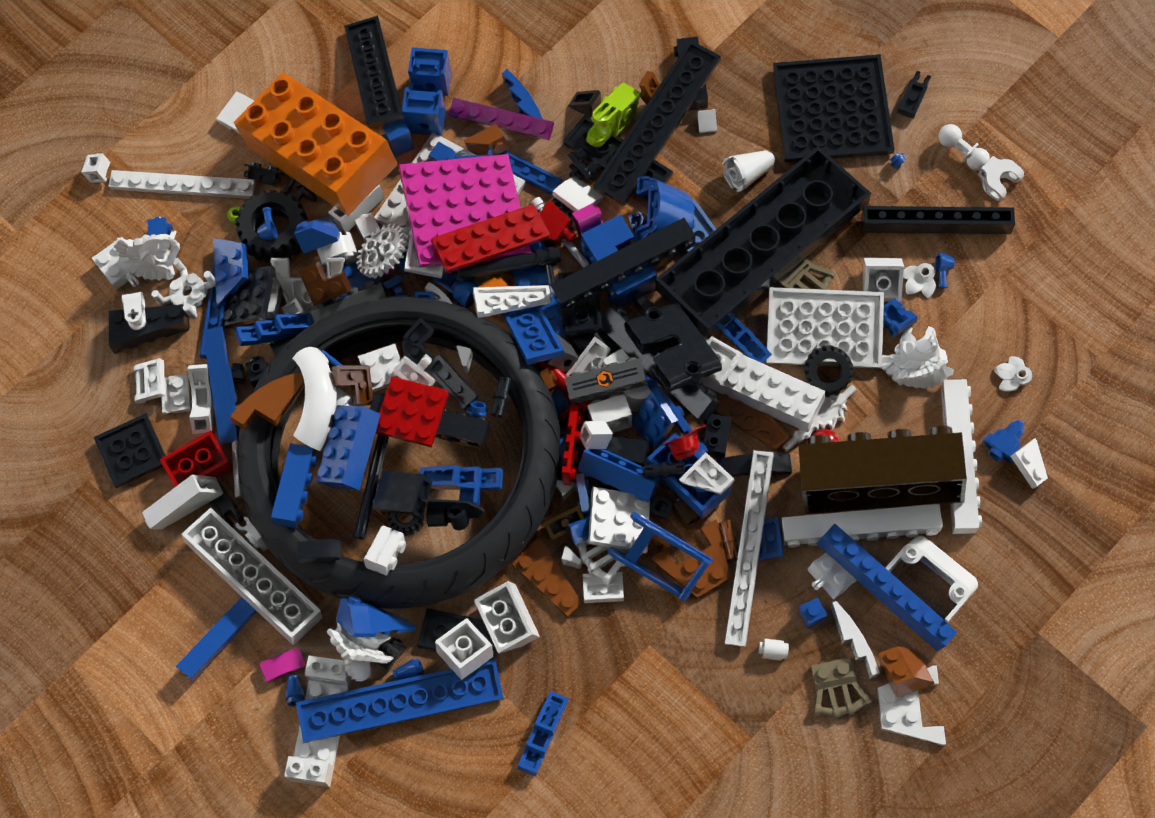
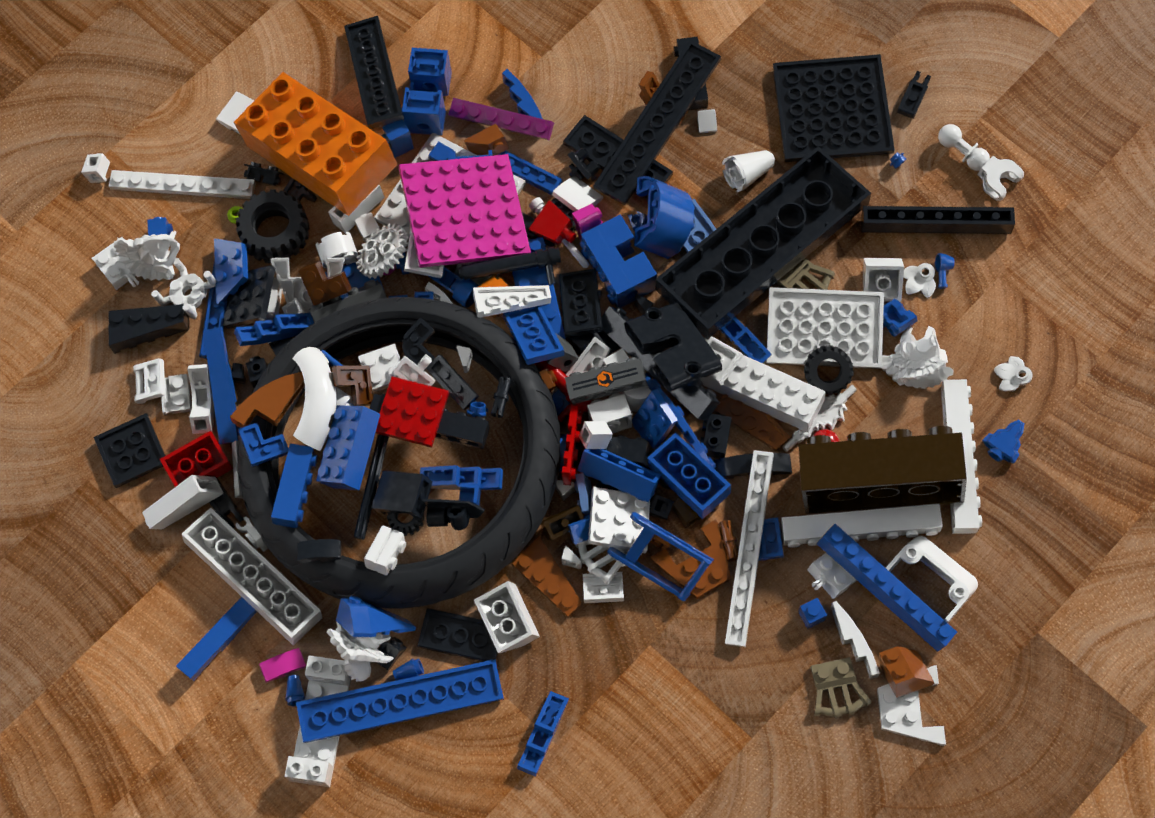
(134, 310): white piece -> none
(261, 450): none -> blue plate
(267, 230): blue bar -> none
(316, 233): blue wedge -> none
(393, 284): blue tile -> none
(464, 648): white brick -> none
(489, 238): red plate -> none
(586, 102): black slope -> none
(613, 114): lime brick -> none
(623, 264): black brick -> none
(664, 469): black pin -> none
(684, 446): red piece -> none
(707, 475): white wing -> none
(773, 649): white brick -> none
(1030, 463): white wing -> none

